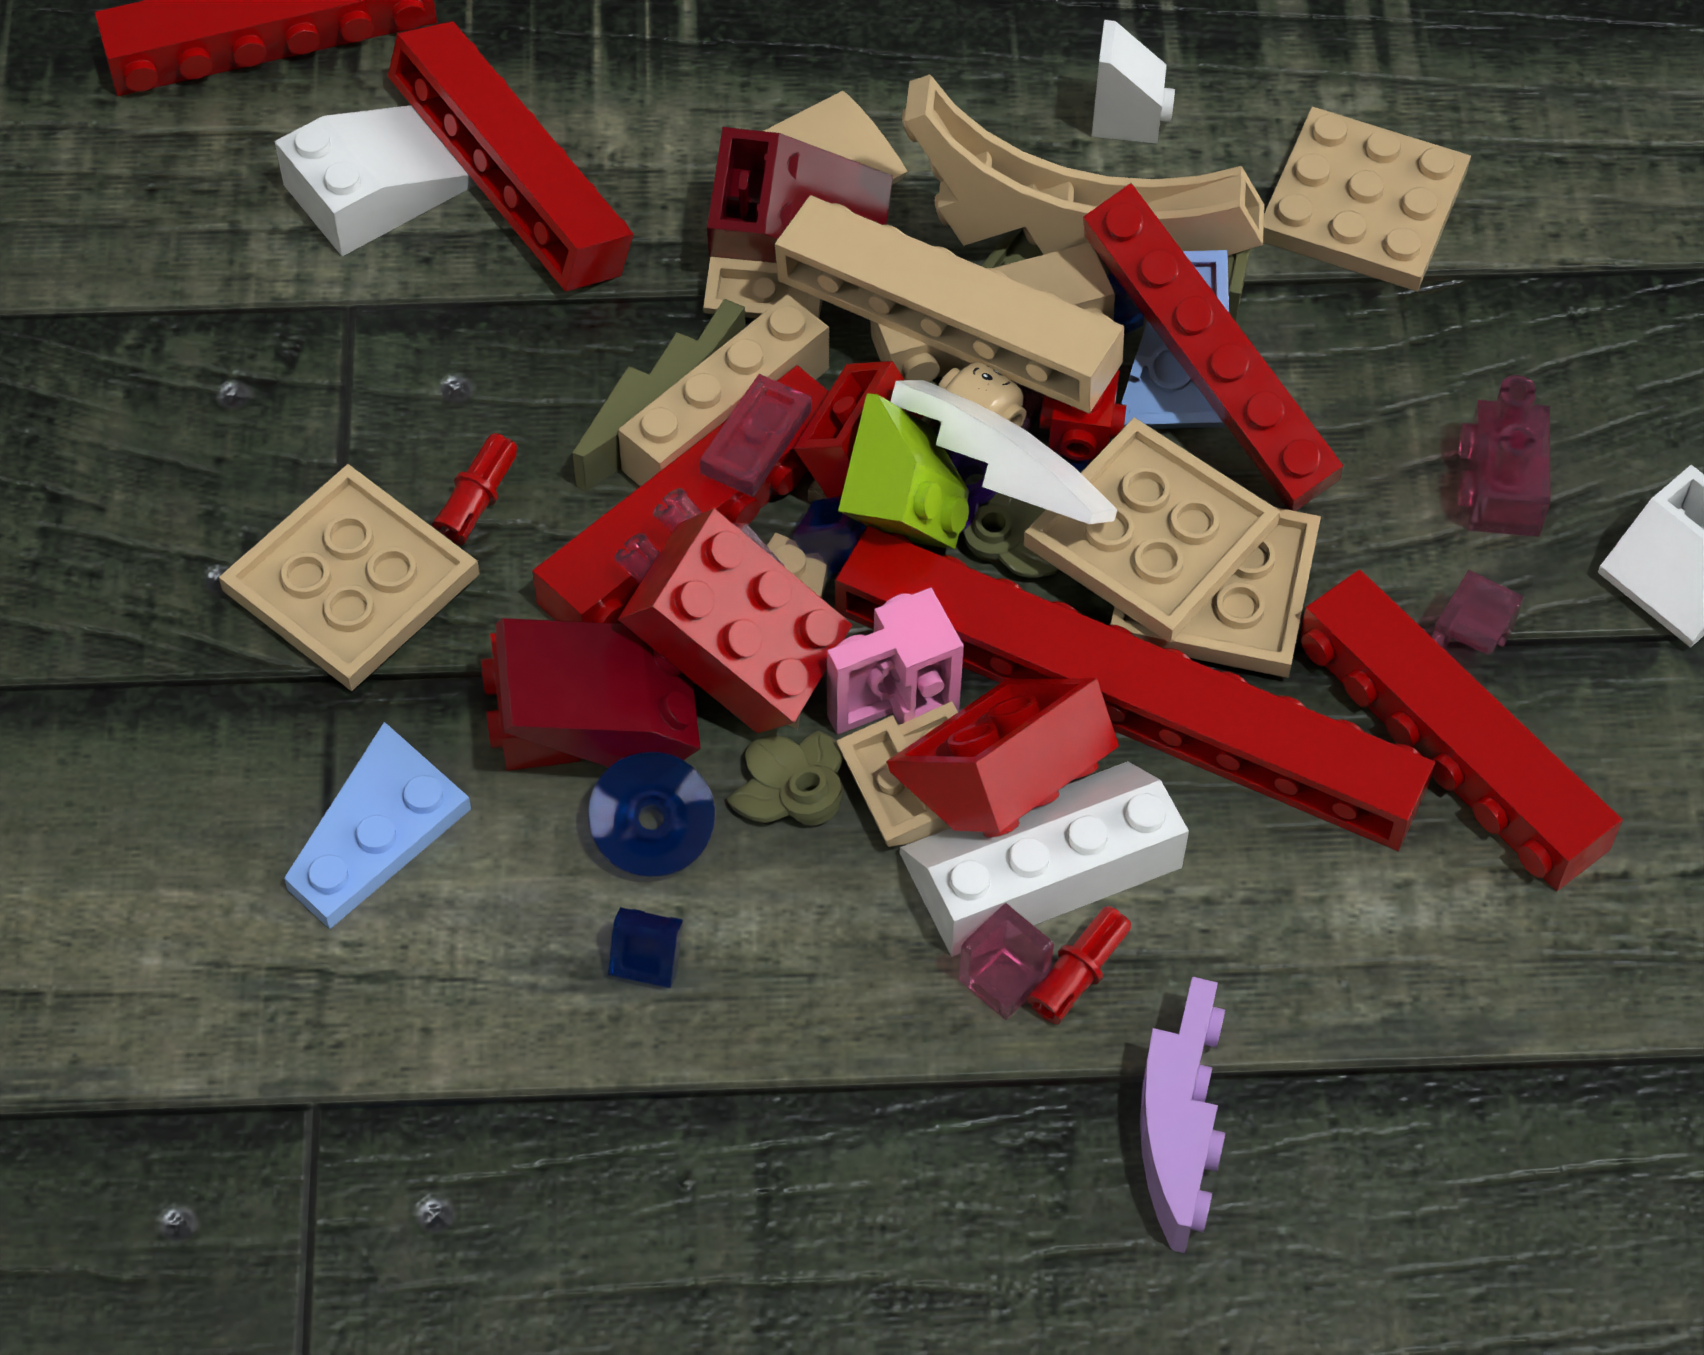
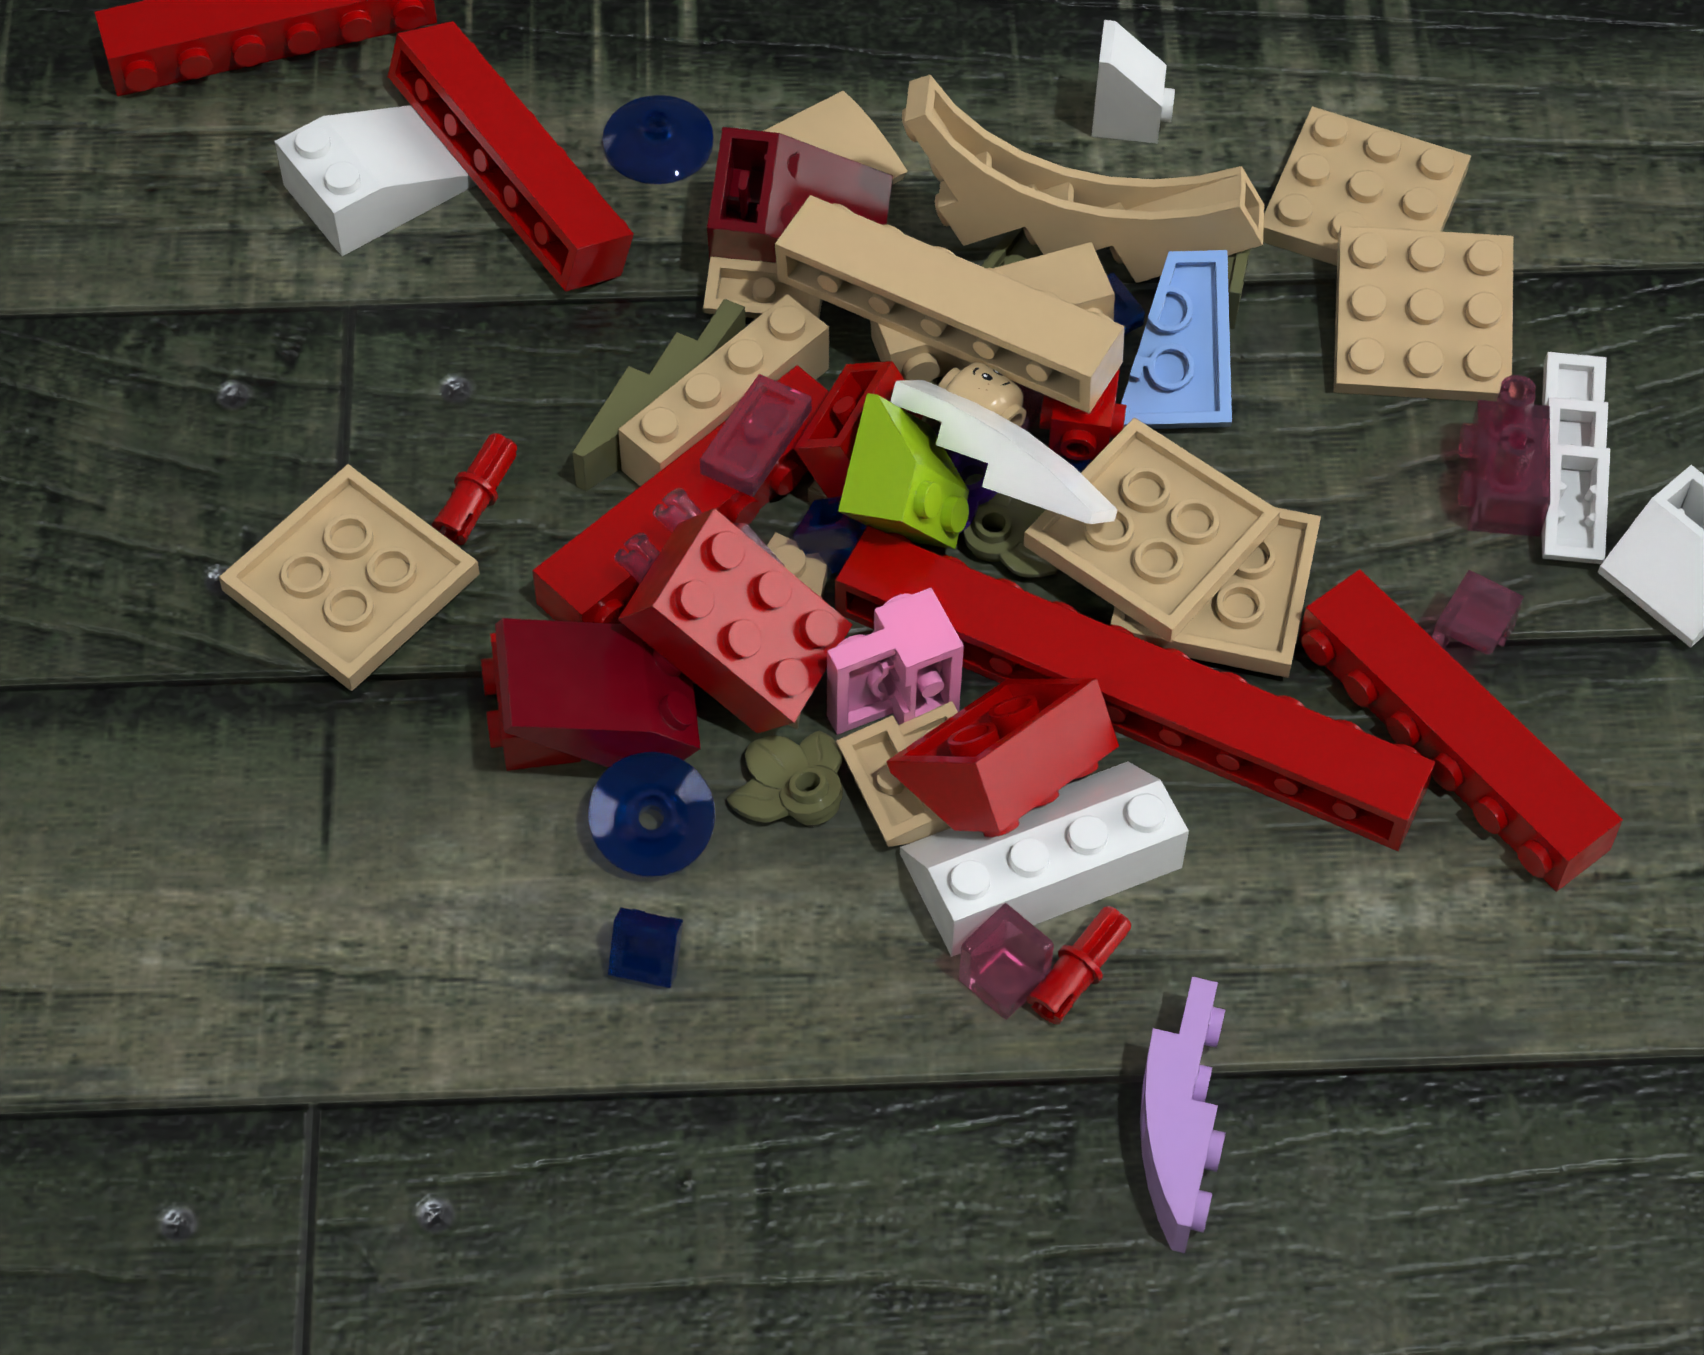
(374, 827): light blue wing -> none
(658, 139): none -> clear blue dish
(1212, 348): red brick -> none
(1423, 313): none -> tan plate
(1578, 458): none -> white slope

